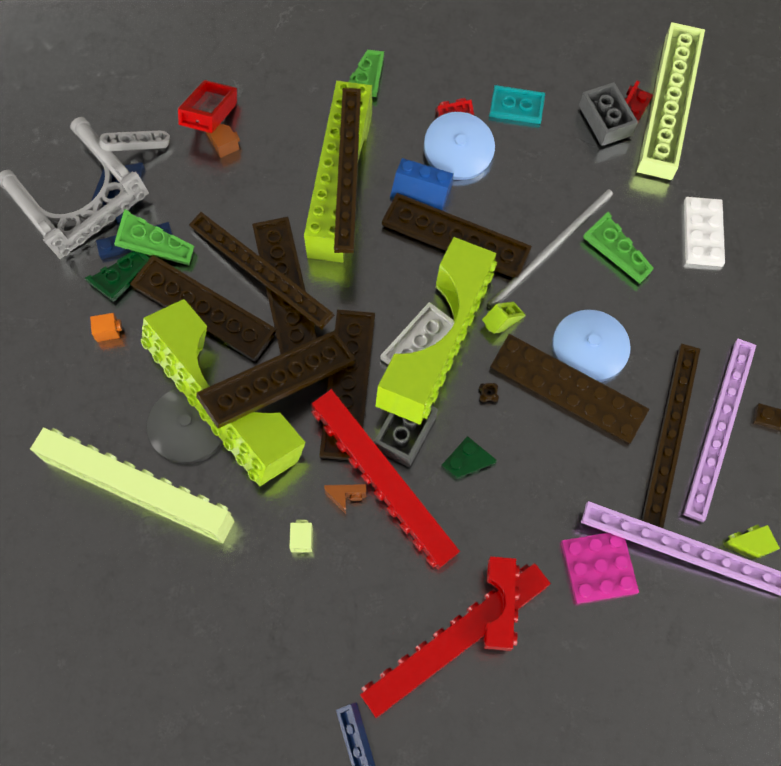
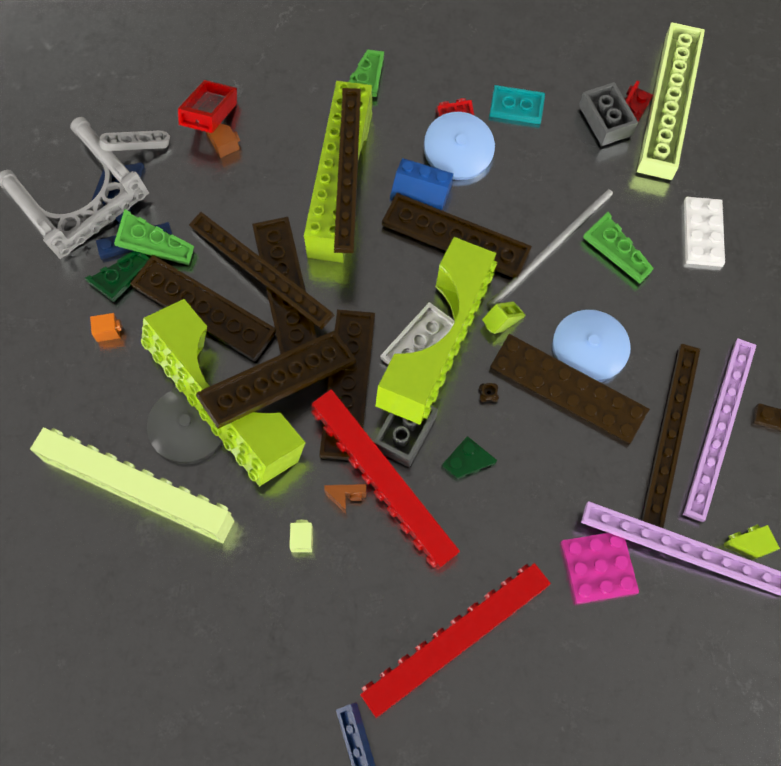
(502, 575): red arch -> none

